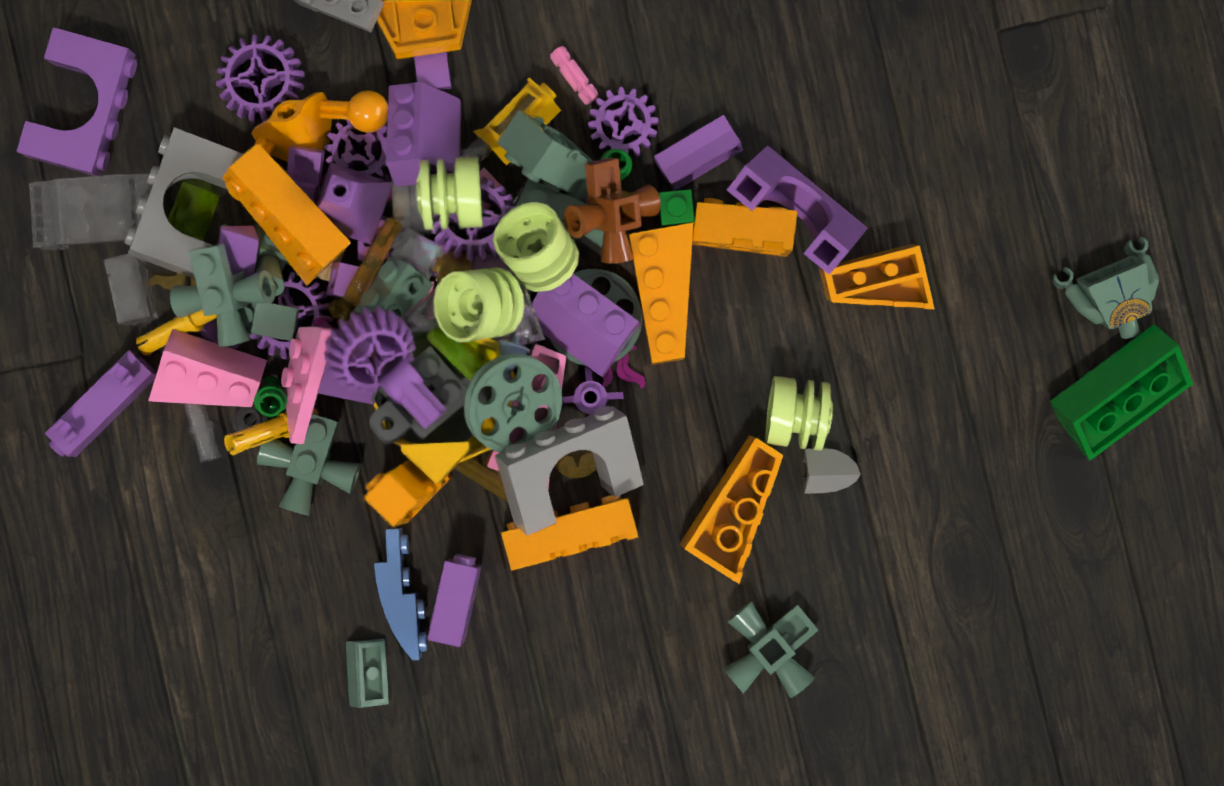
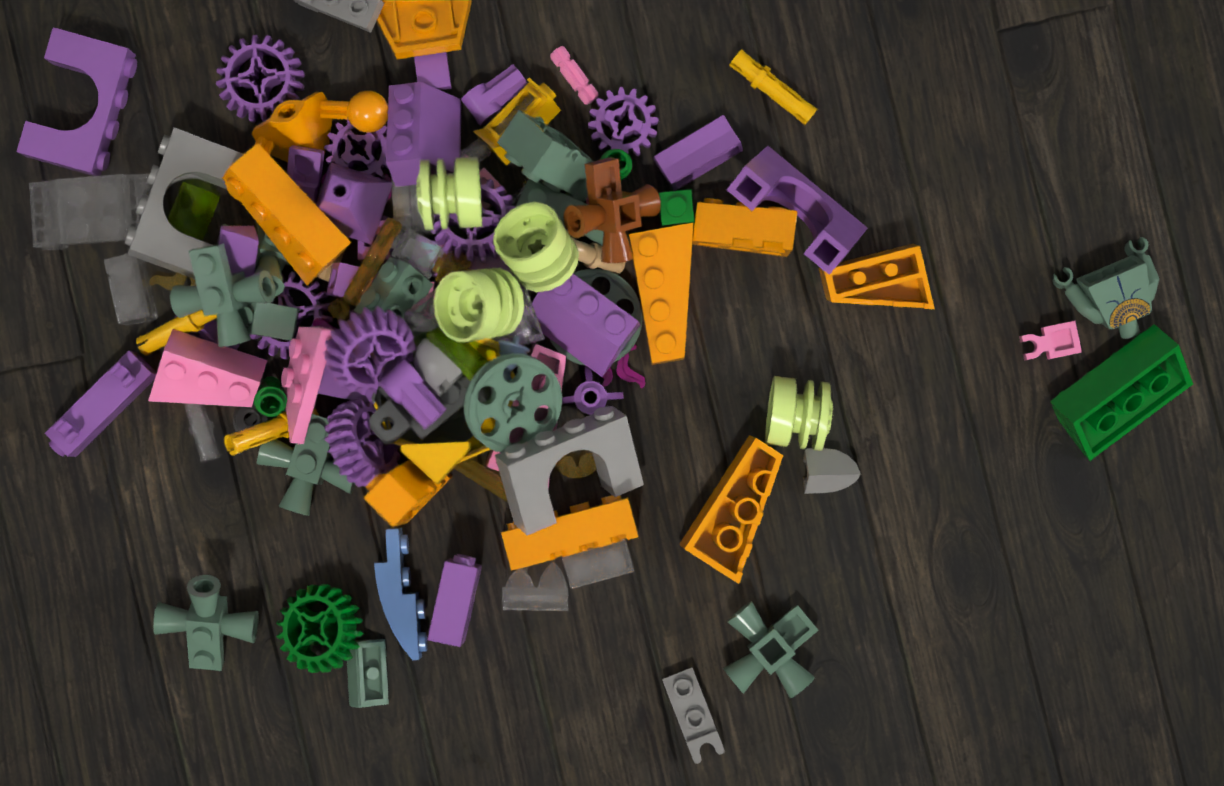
(206, 623): none -> sand green brick
(302, 624): none -> green gear
(356, 446): none -> medium lavender gear
(435, 368): none -> light grey brick
(489, 99): none -> medium lavender piece
(548, 596): none -> clear tile
(591, 257): none -> tan pin
(598, 564): none -> clear brick
(692, 712): none -> light grey plate
(769, 84): none -> yellow pin
(1056, 340): none -> bright pink plate

